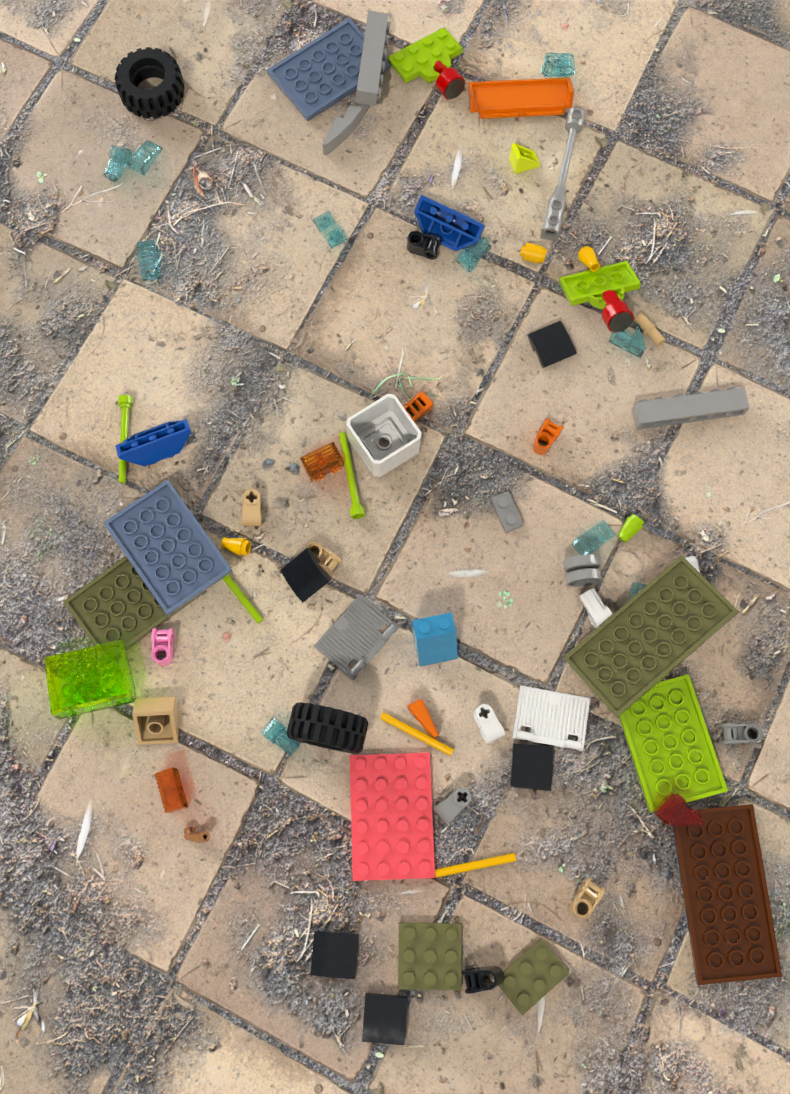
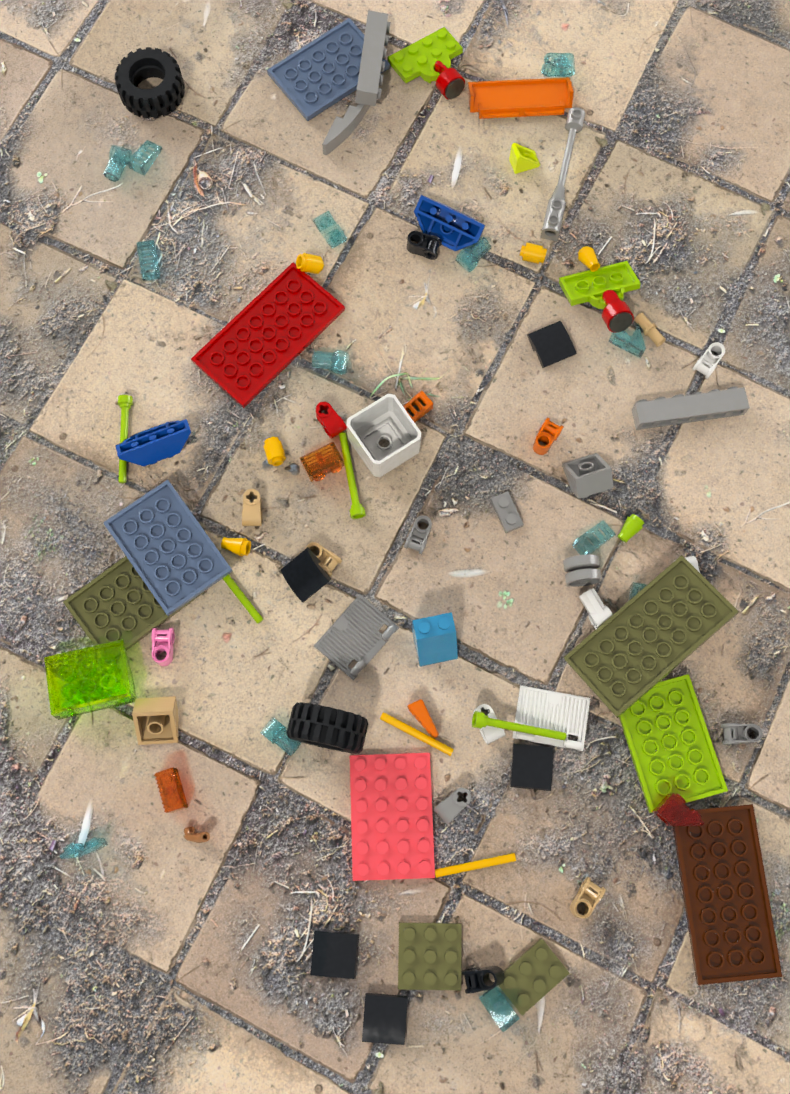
(78, 850): none -> clear light blue slope
(268, 334): none -> red plate
(274, 451): none -> yellow brick
(309, 263): none -> yellow brick
(331, 421): none -> red piece
(336, 361): none -> clear light blue piece
(418, 538): none -> light grey piece
(481, 720): none -> lime piece
(499, 1008): none -> clear light blue slope
(588, 475): none -> light grey slope
(708, 362): none -> white piece

